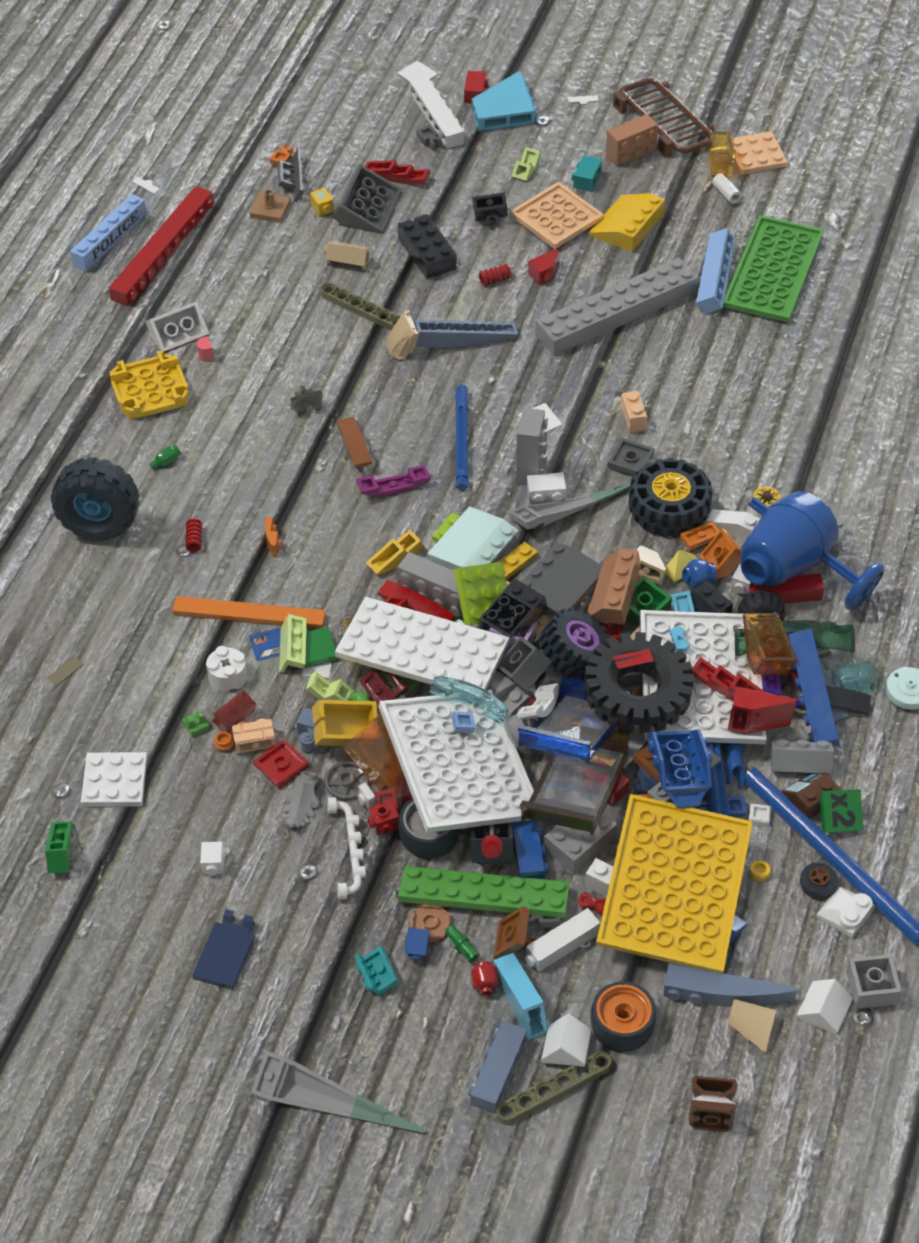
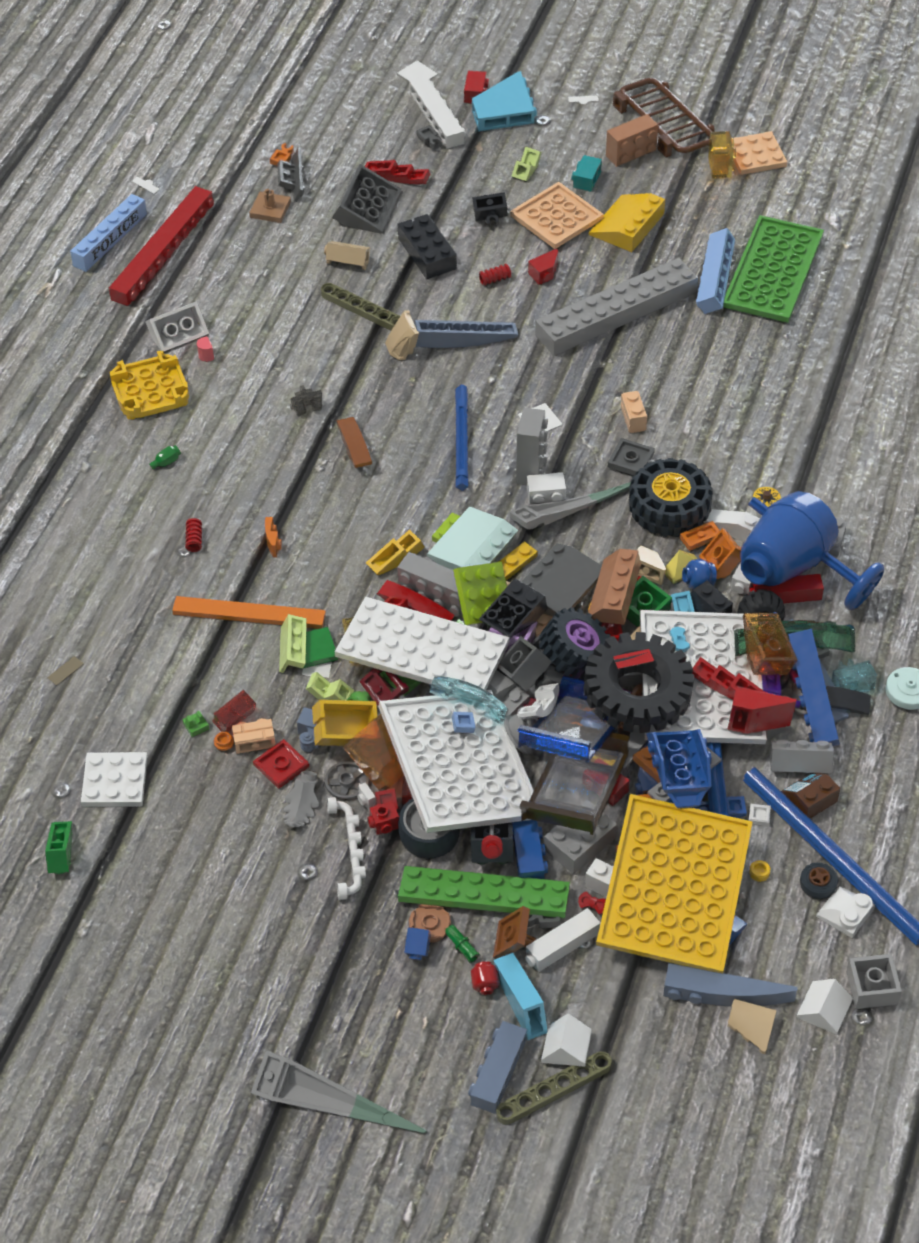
(95, 499): black wheel -> none
(212, 858): white brick -> none
(225, 951): dark blue tile -> none
(226, 669): white brick -> none
(266, 644): blue sticker -> none
(322, 202): yellow brick -> none
(377, 971): teal bracket -> none
(394, 485): magenta slope -> none
(618, 1002): wheel -> none
(713, 1104): reddish brown piece -> none
(727, 189): white axle -> none
(735, 764): blue piece -> none
(841, 810): green tile -> none

